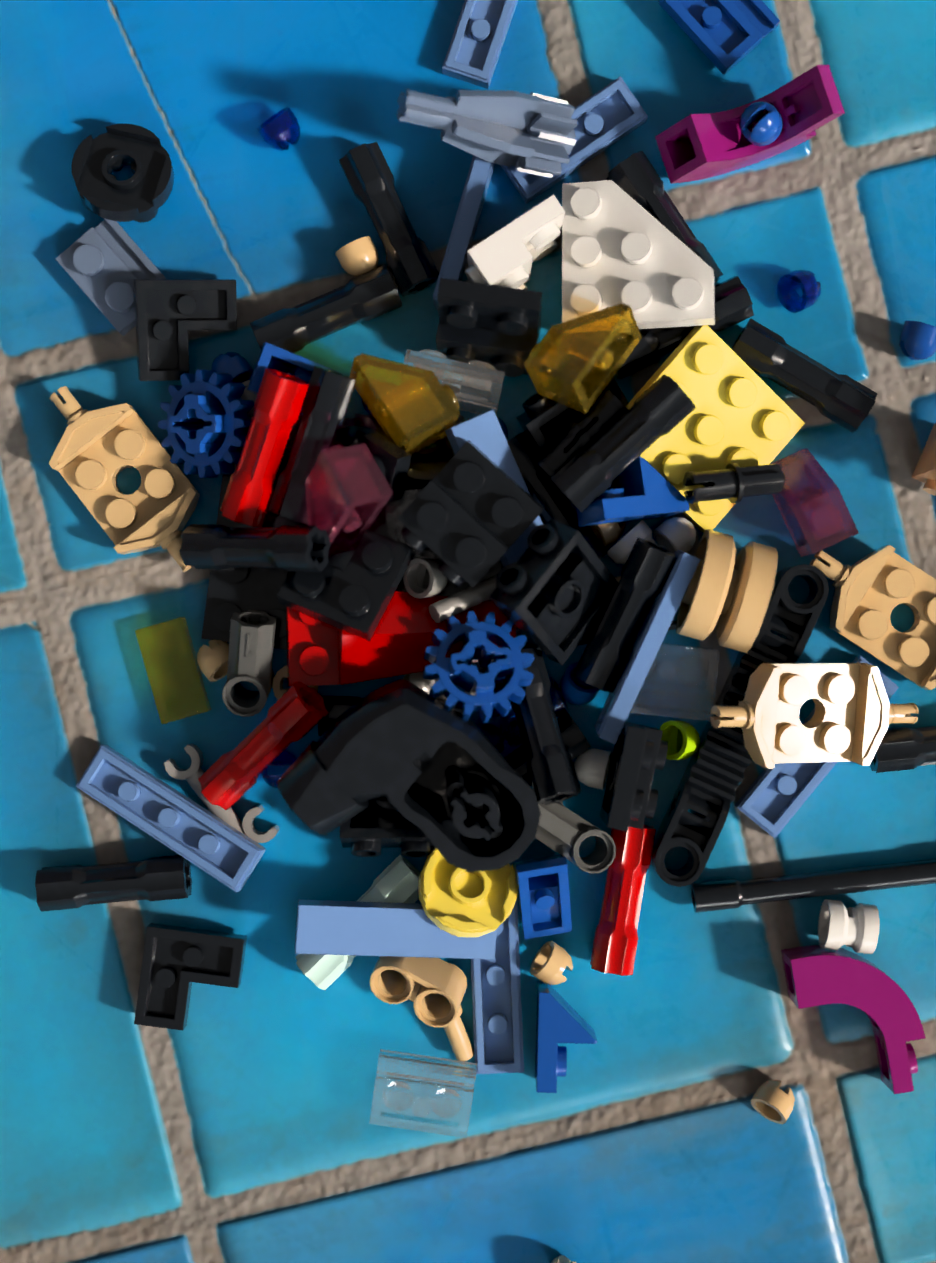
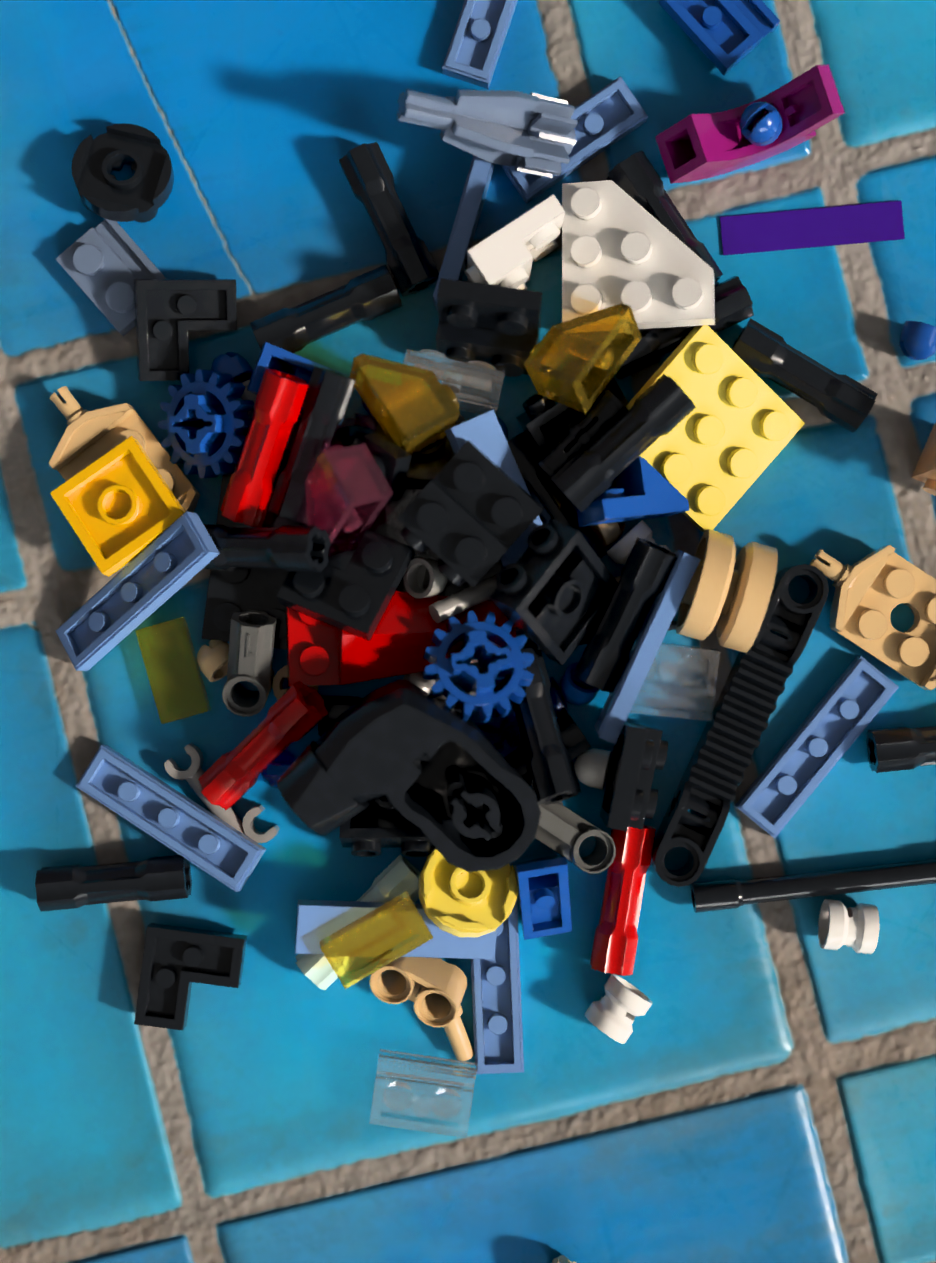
(118, 505): none -> yellow plate
(137, 591): none -> medium blue tile
(281, 129): clear blue hinge -> none
(358, 256): tan hinge -> none
(375, 940): none -> clear yellow tile
(550, 964): tan hinge -> none
(556, 1024): blue slope -> none
(618, 1008): none -> white wheel
(676, 534): white hinge -> none
(682, 739): lime hinge -> none
(734, 482): black axle -> none
(773, 1102): tan hinge -> none
(793, 281): clear blue hinge -> none
(812, 227): none -> dark purple sticker
(812, 505): clear pink slope -> none
(842, 977): magenta arch -> none
(847, 718): plate -> none

